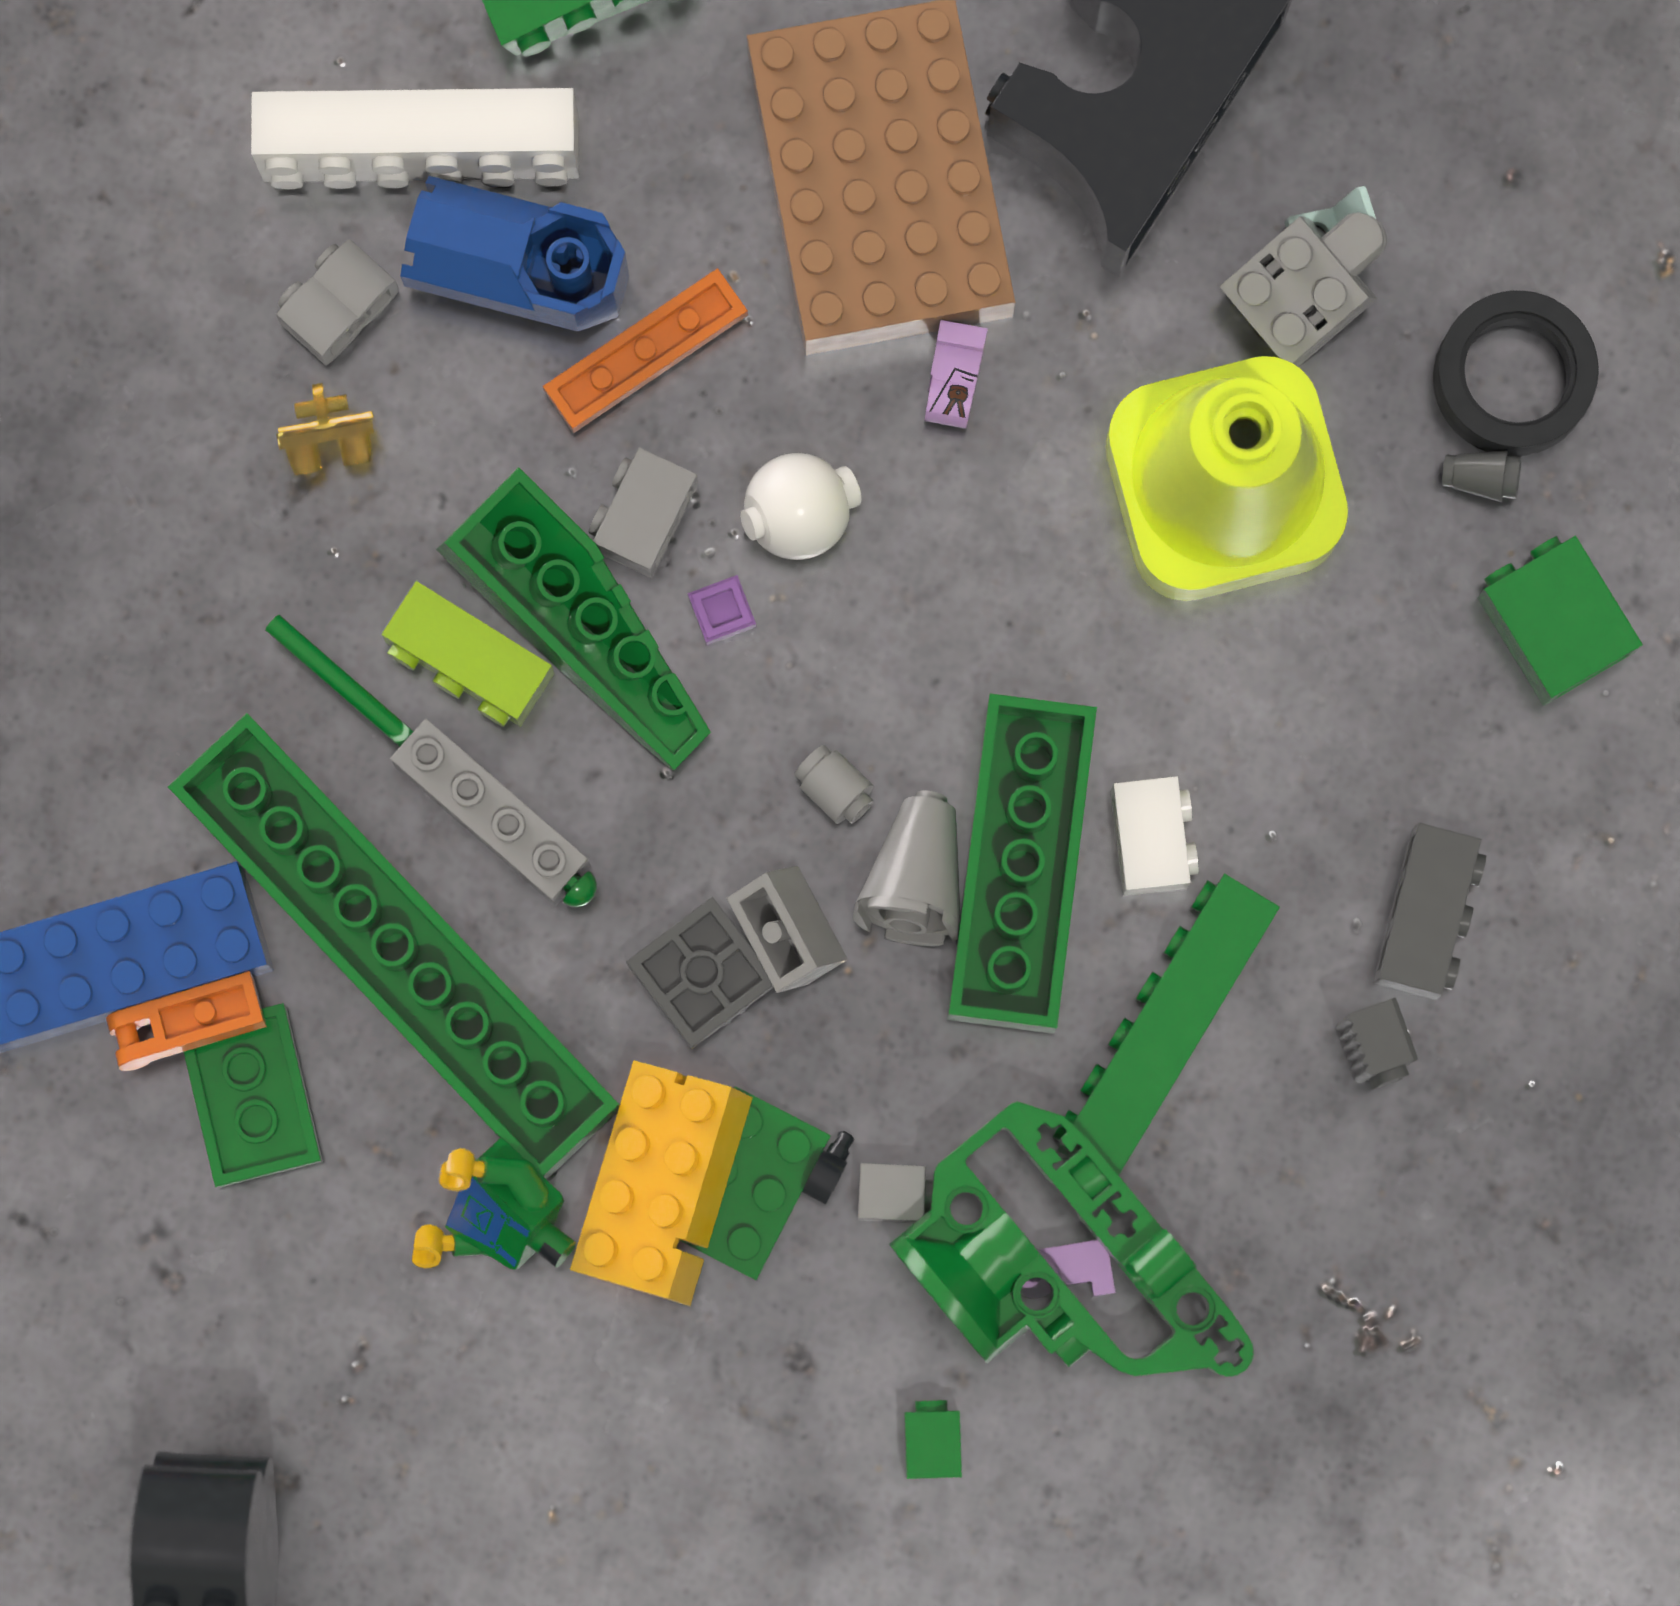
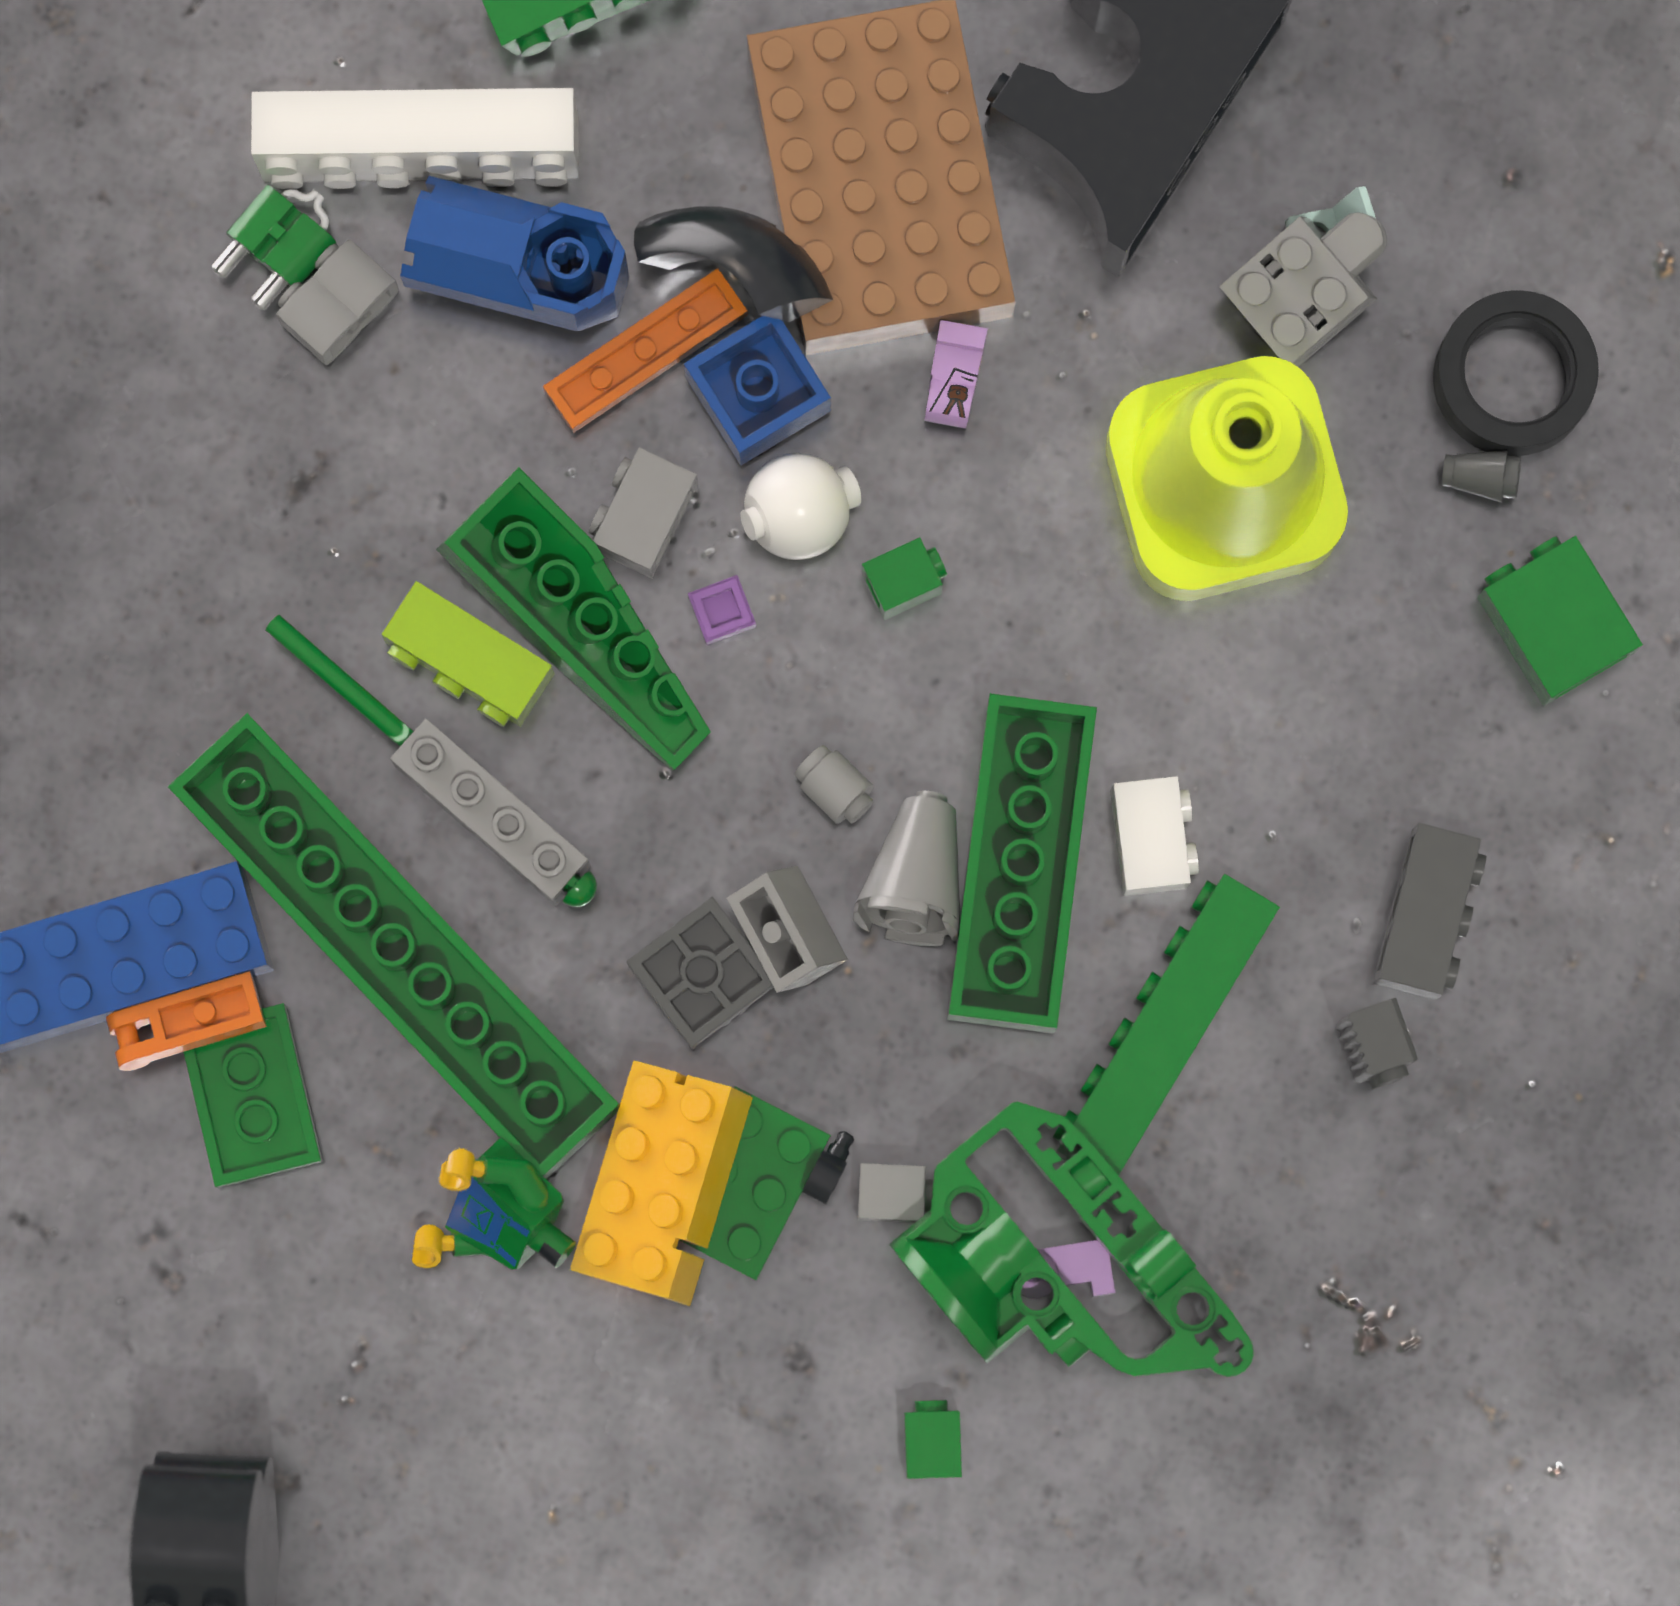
(279, 239): none -> green piece
(304, 438): clear yellow hips -> none
(757, 387): none -> blue brick
(764, 260): none -> black brick
(904, 577): none -> green brick

